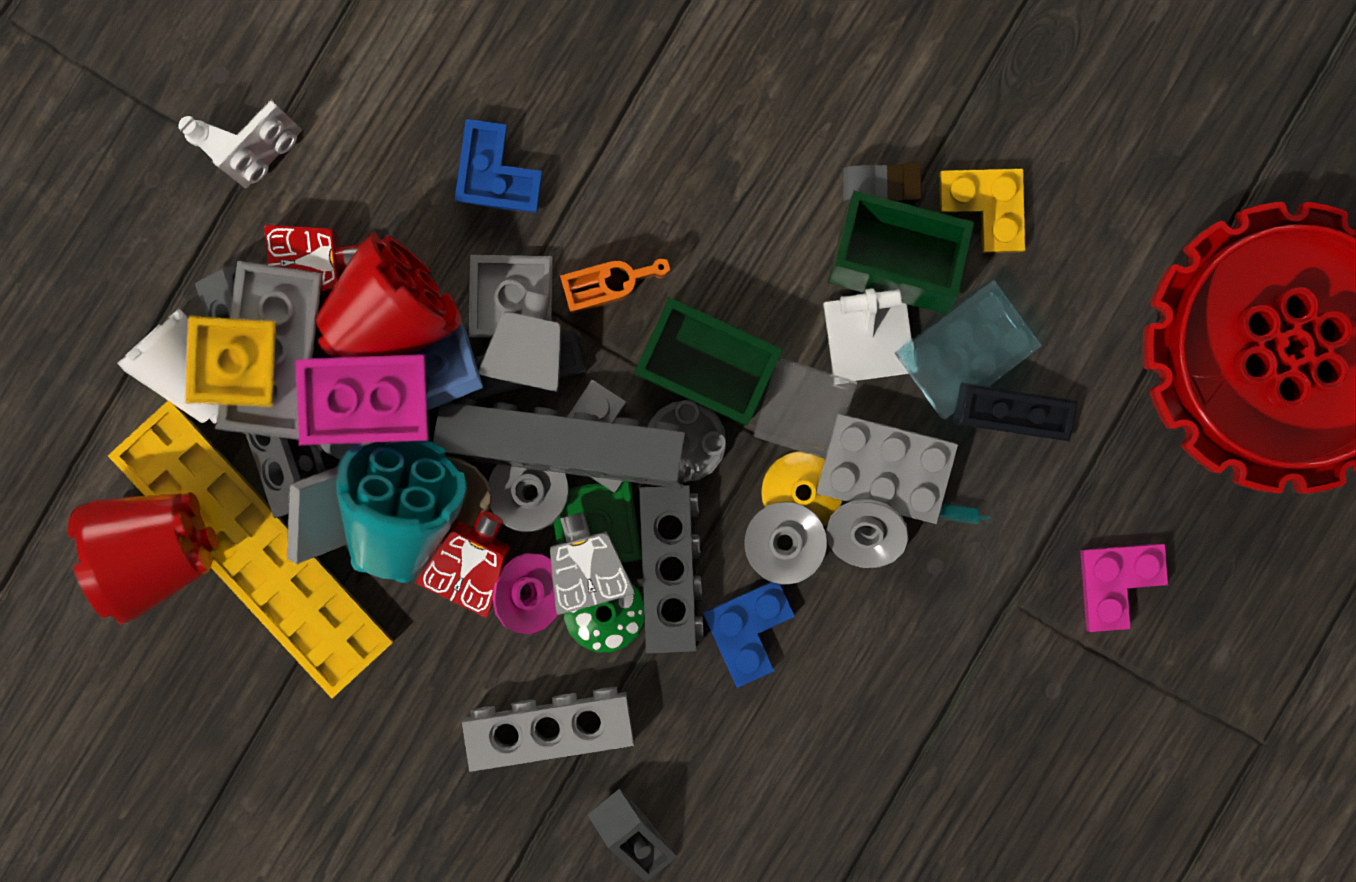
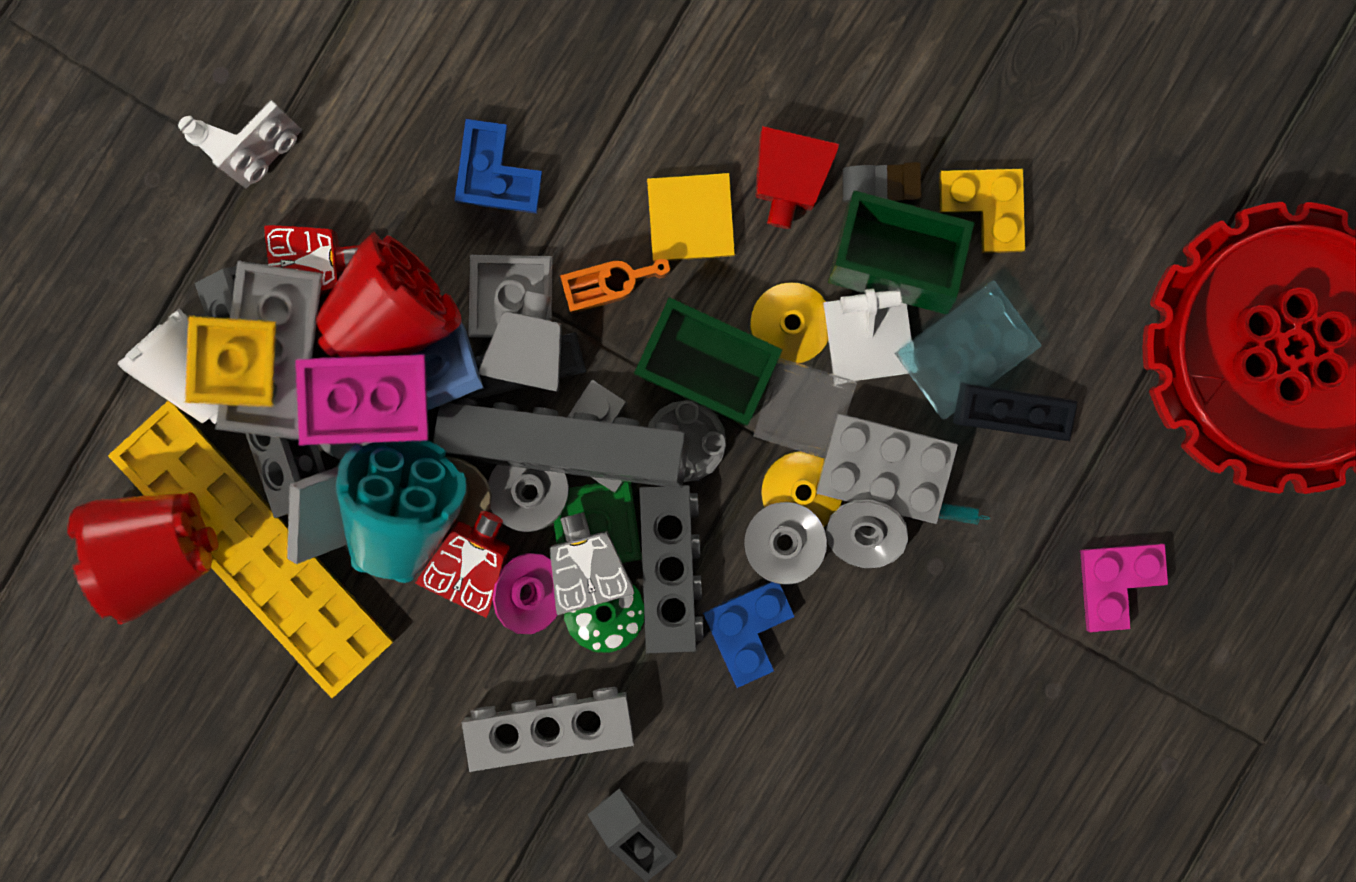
(691, 217): none -> yellow tile
(791, 172): none -> red torso
(797, 300): none -> yellow dish

